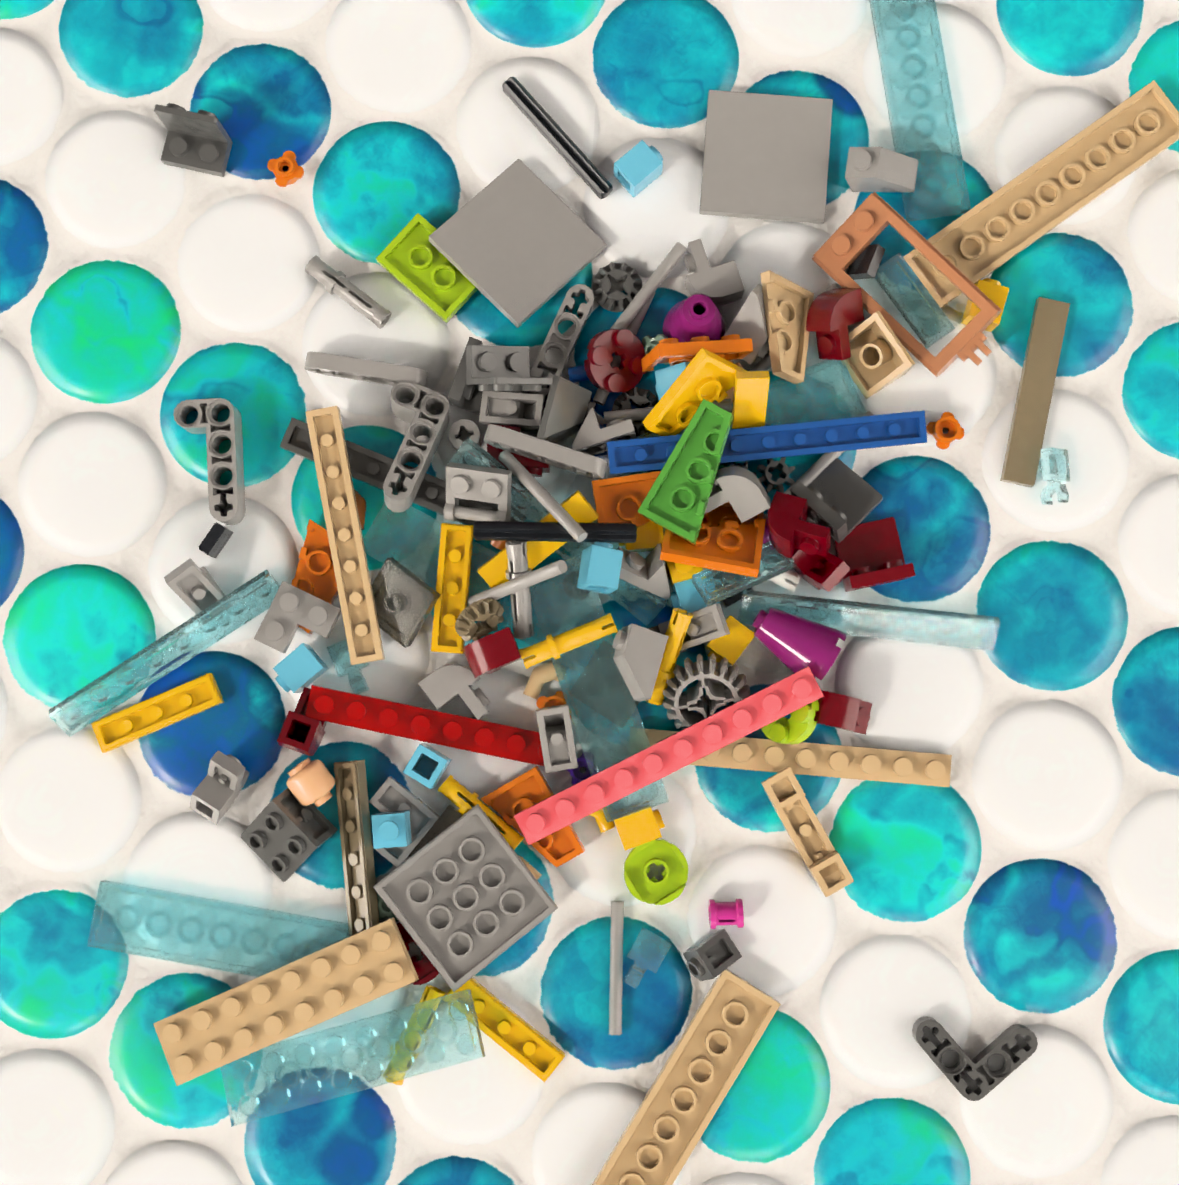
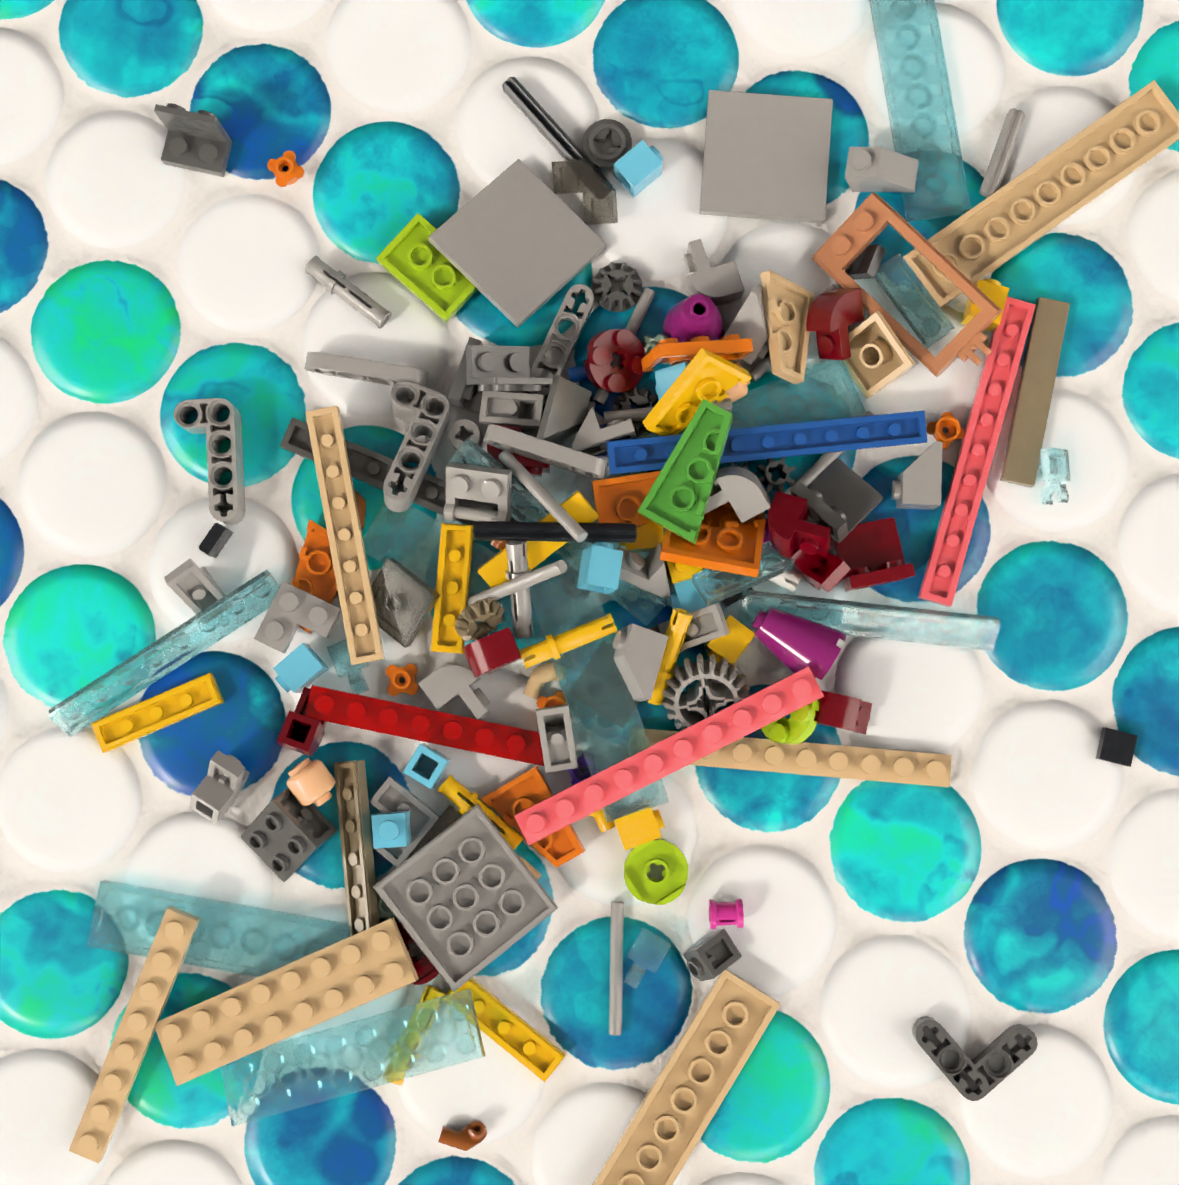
(134, 1034): none -> tan plate
(394, 674): none -> orange plate
(466, 1137): none -> dark orange arm
(597, 134): none -> dark grey gear
(598, 195): none -> clear smoke tile
(650, 286): light grey bar -> none
(750, 399): yellow tile -> none
(806, 832): tan slope -> none
(921, 481): none -> light grey slope
(976, 454): none -> coral plate
(1002, 152): none -> light grey axle
(1116, 747): none -> black tile

